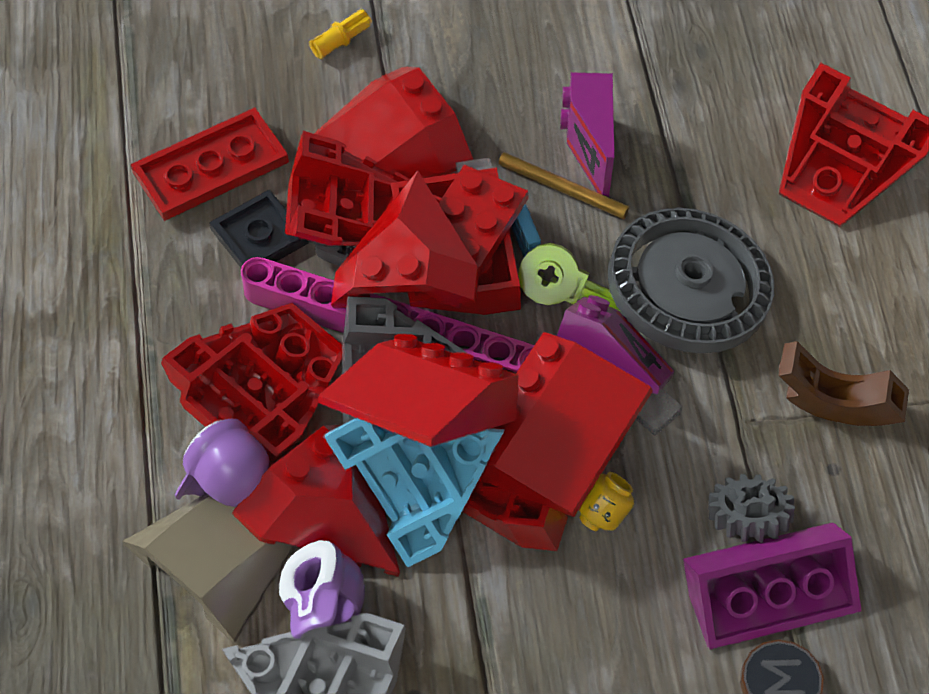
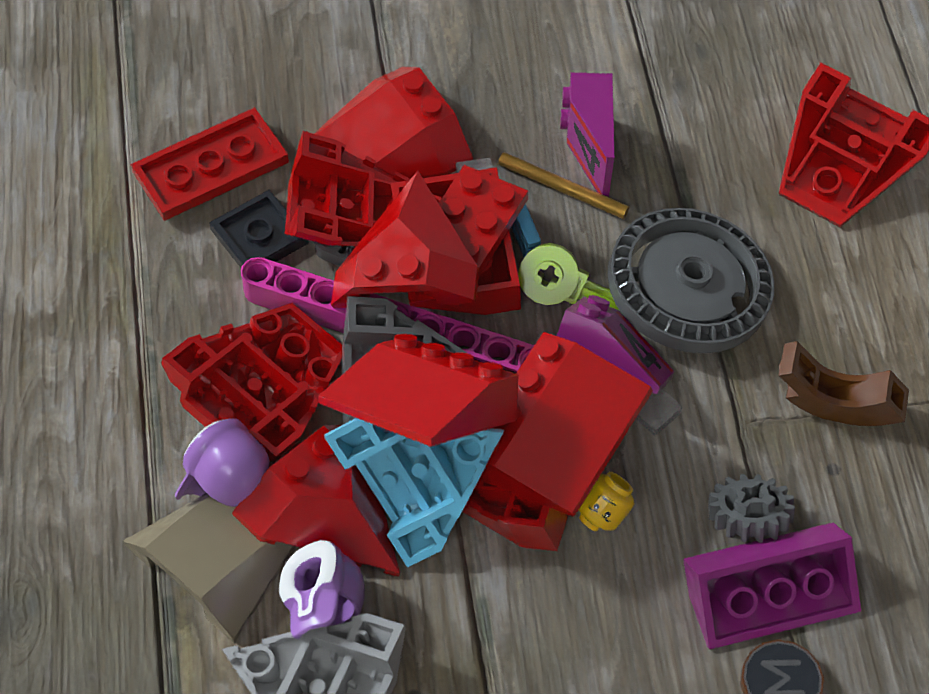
(340, 34): yellow axle -> none

